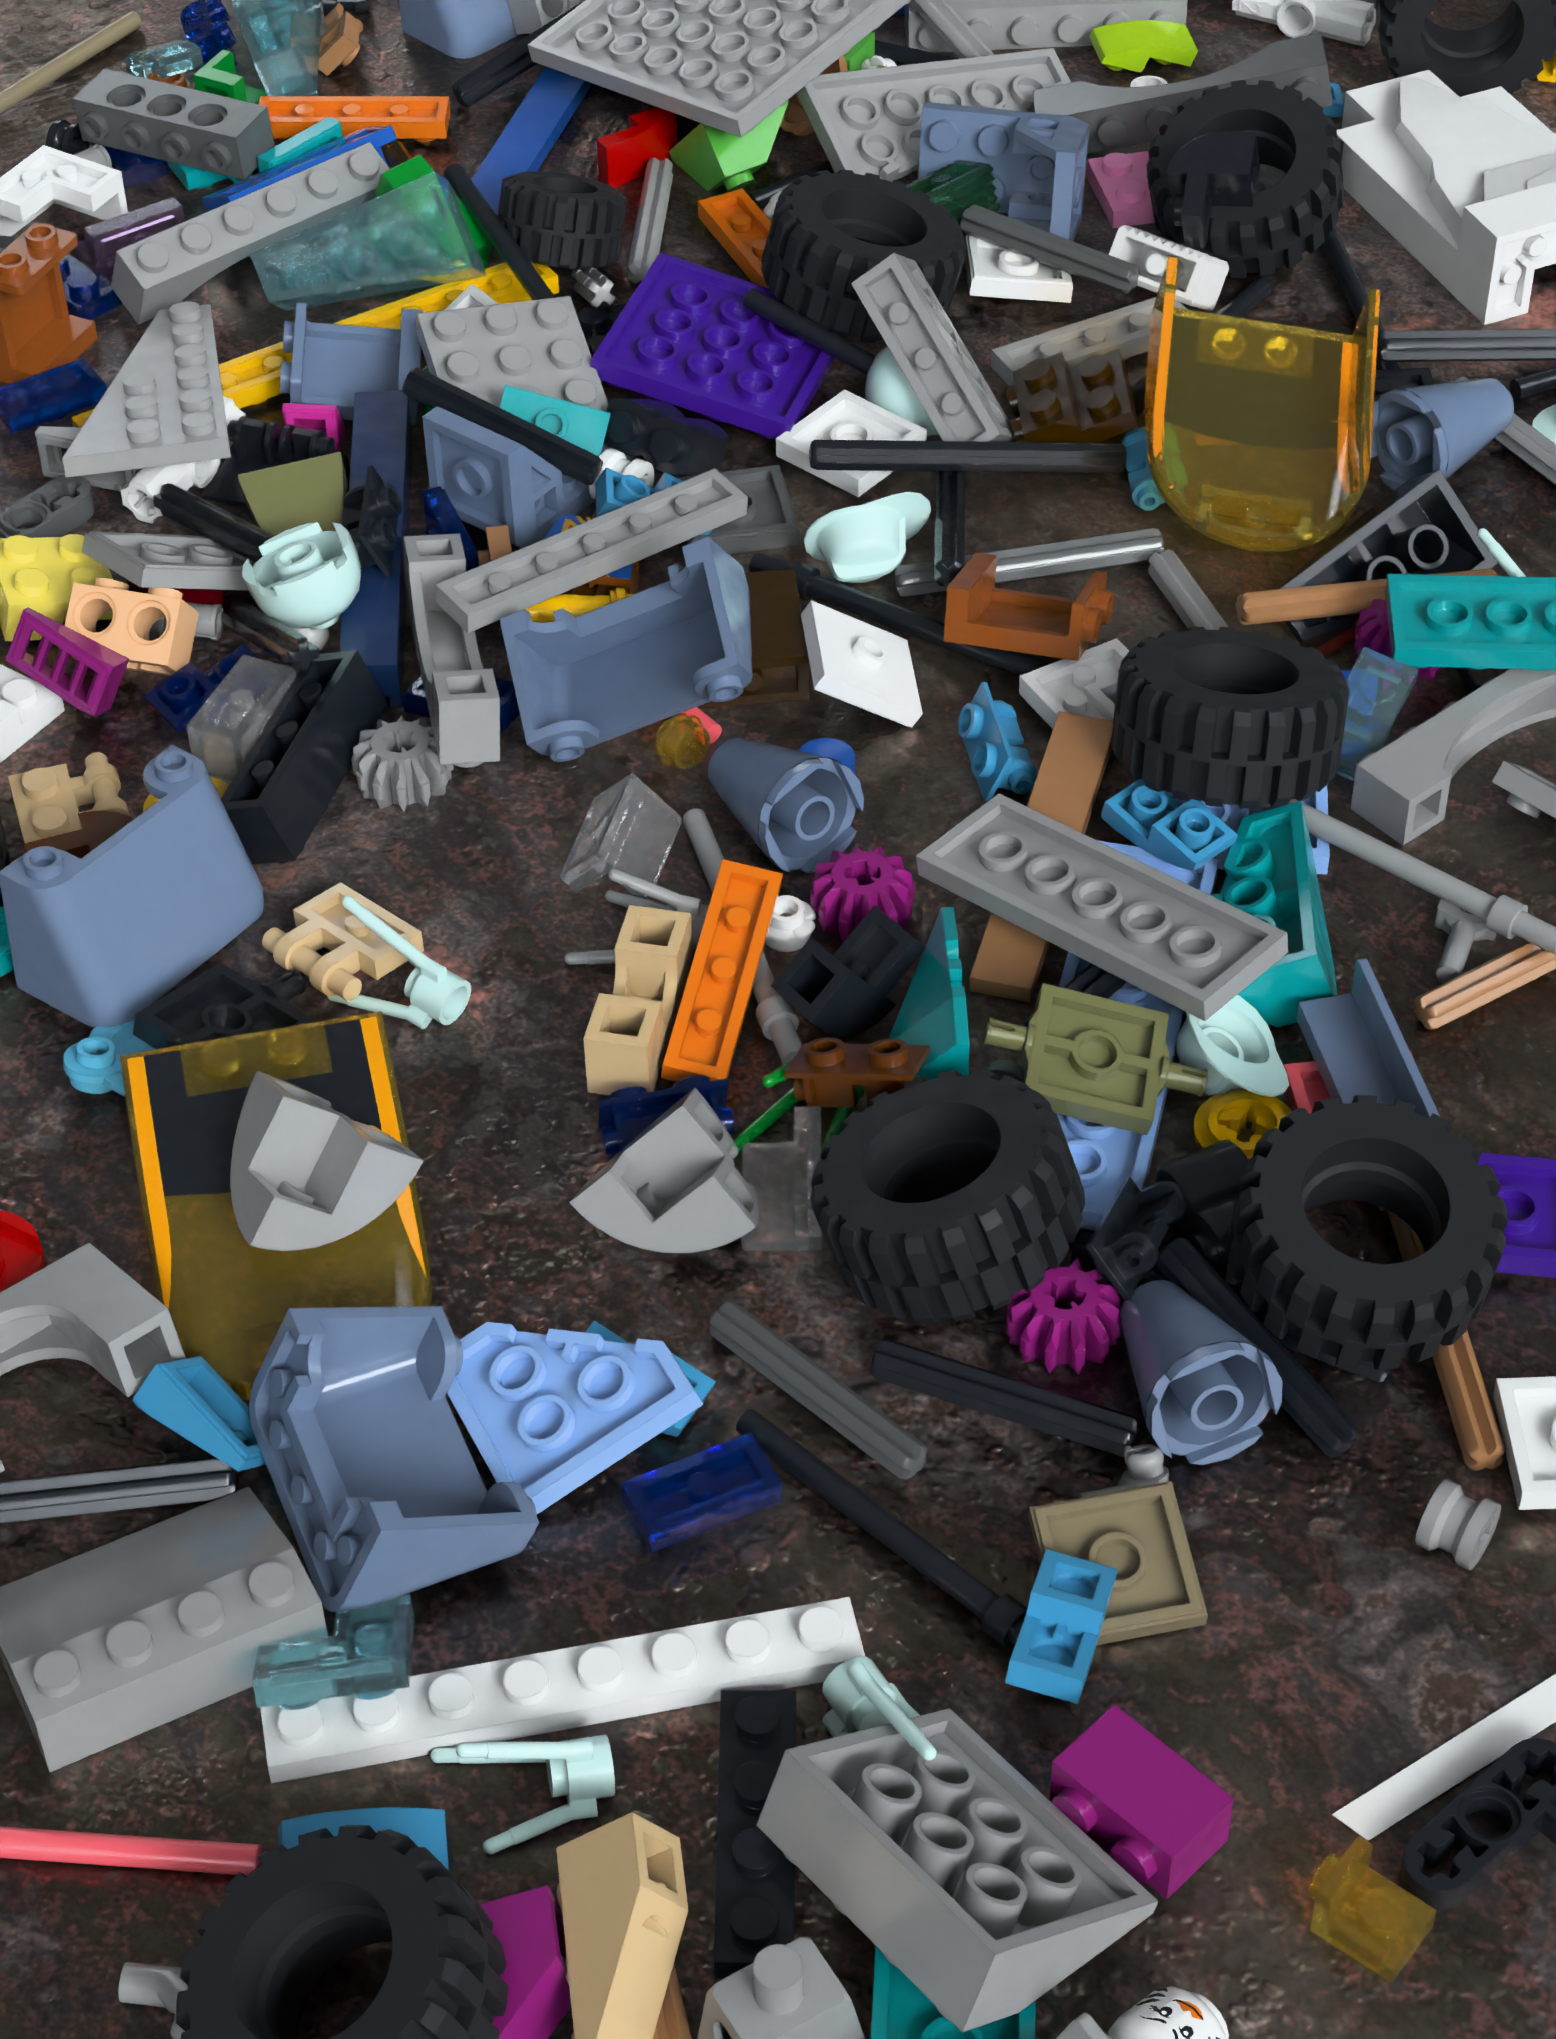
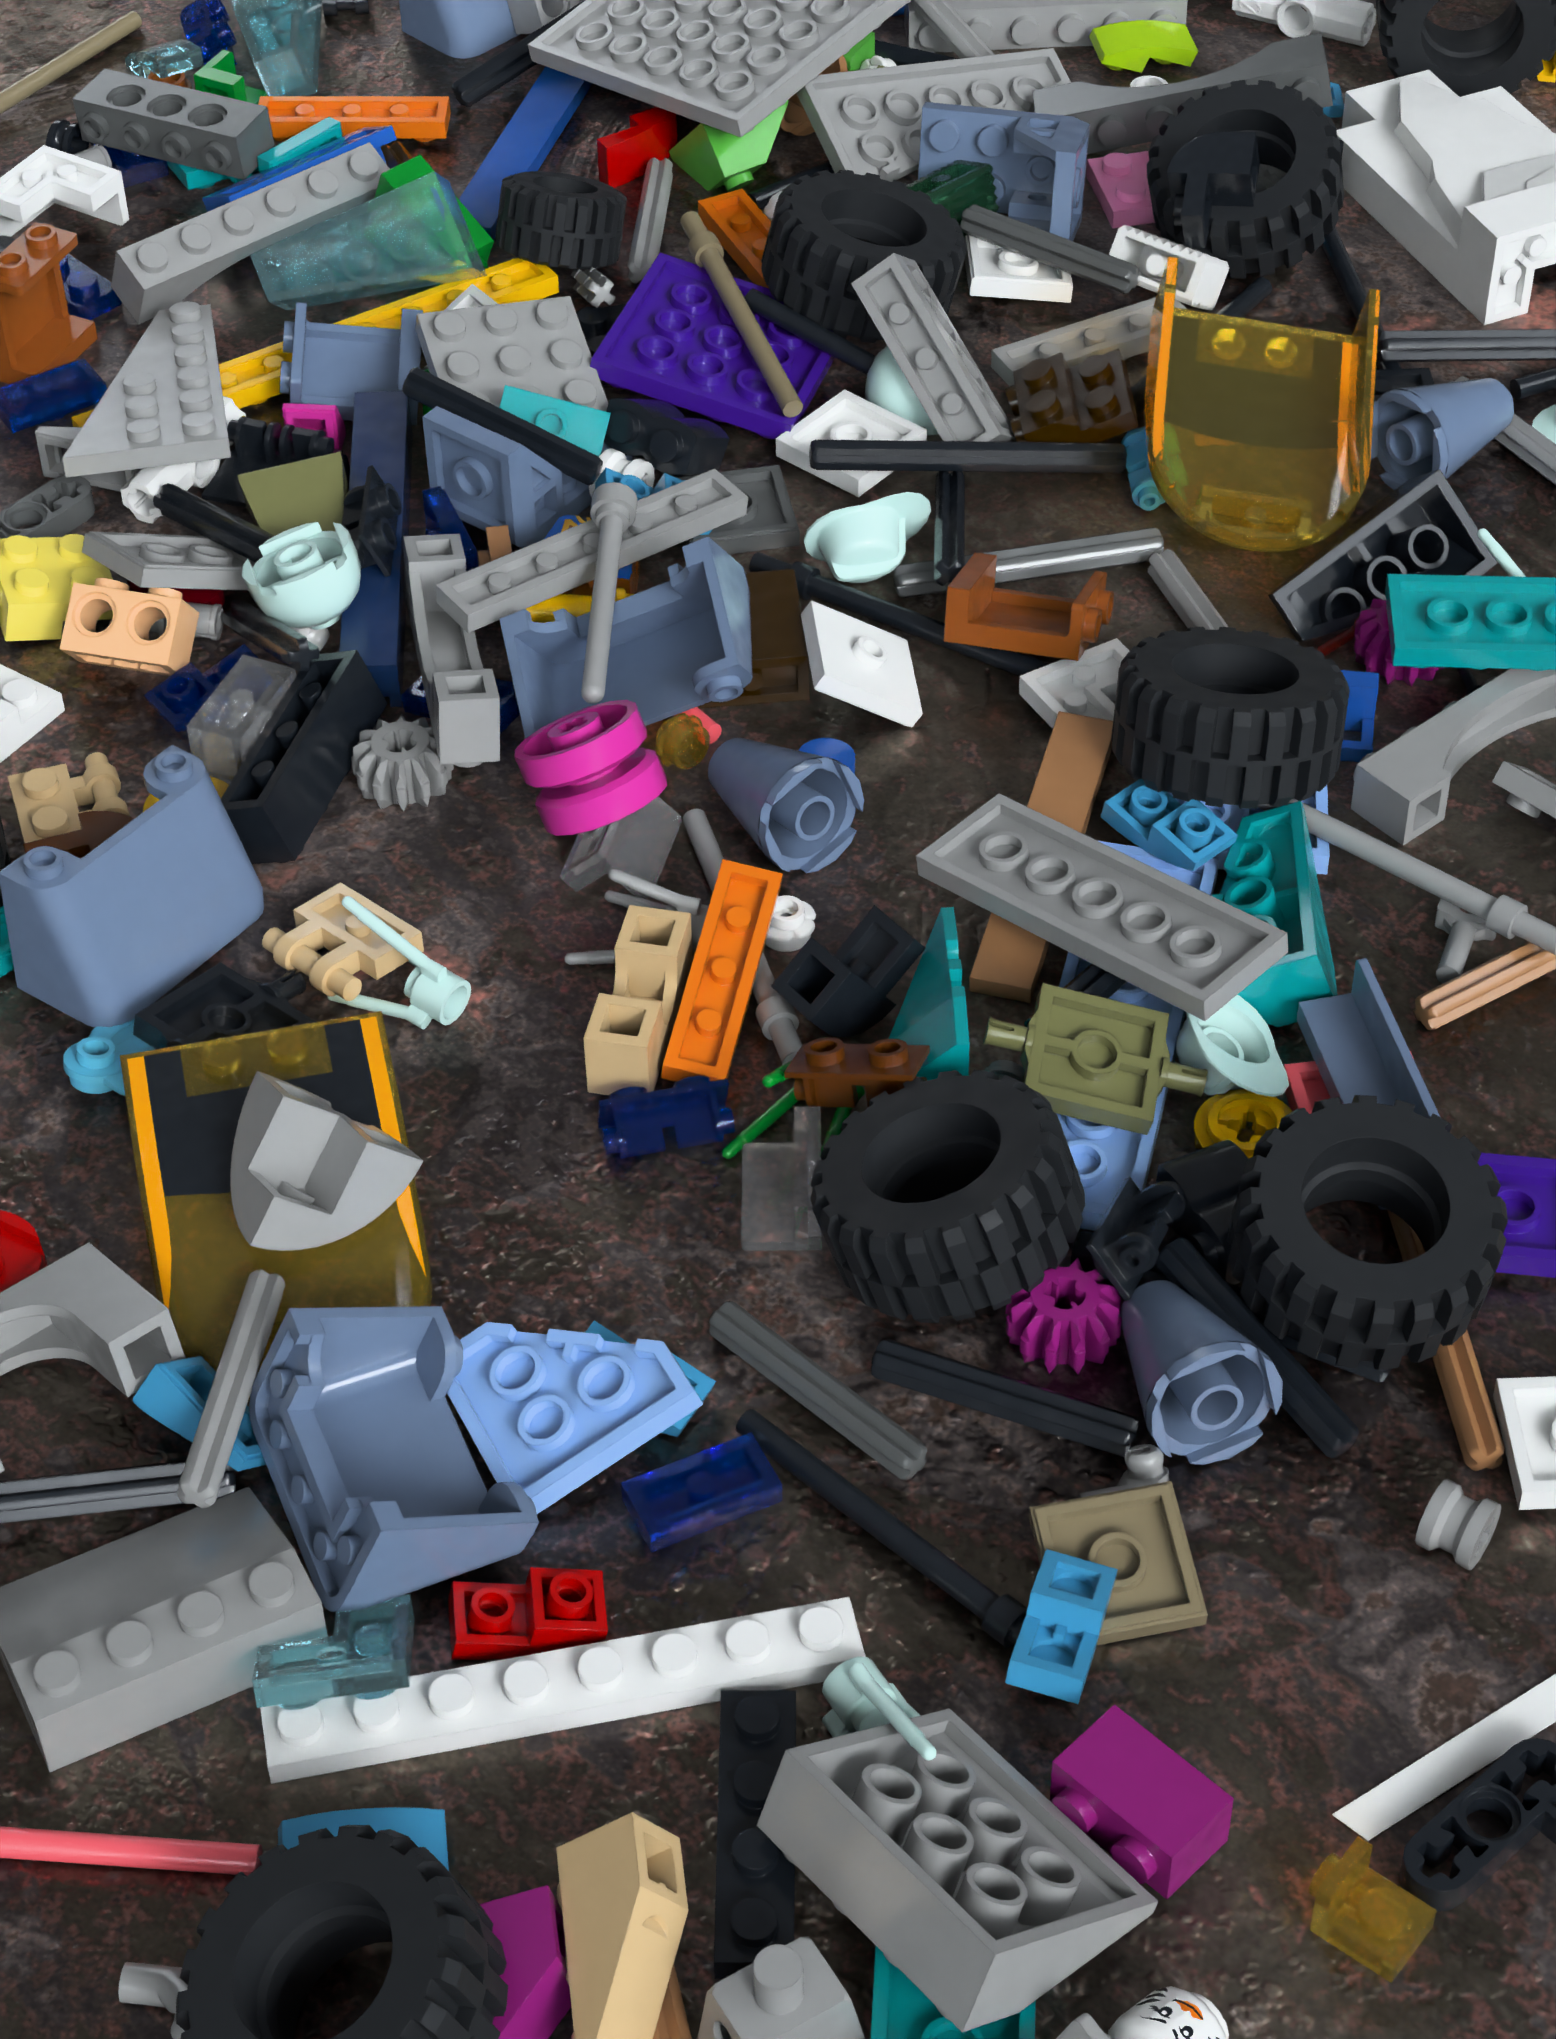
(106, 663): magenta slope -> none
(111, 235): clear purple panel -> none
(231, 1389): none -> light grey axle
(340, 40): medium nougat plate -> none
(498, 234): black bar -> none
(514, 1620): none -> red slope
(575, 1769): light aqua plant -> none
(591, 768): none -> dark pink wheel
(613, 513): none -> light grey piece
(673, 1185): light grey brick -> none
(709, 254): none -> dark tan bar
(856, 882): magenta gear -> none
(995, 745): dark azure hinge -> none
(1318, 600): medium nougat axle -> none
(1375, 699): clear light blue slope -> none

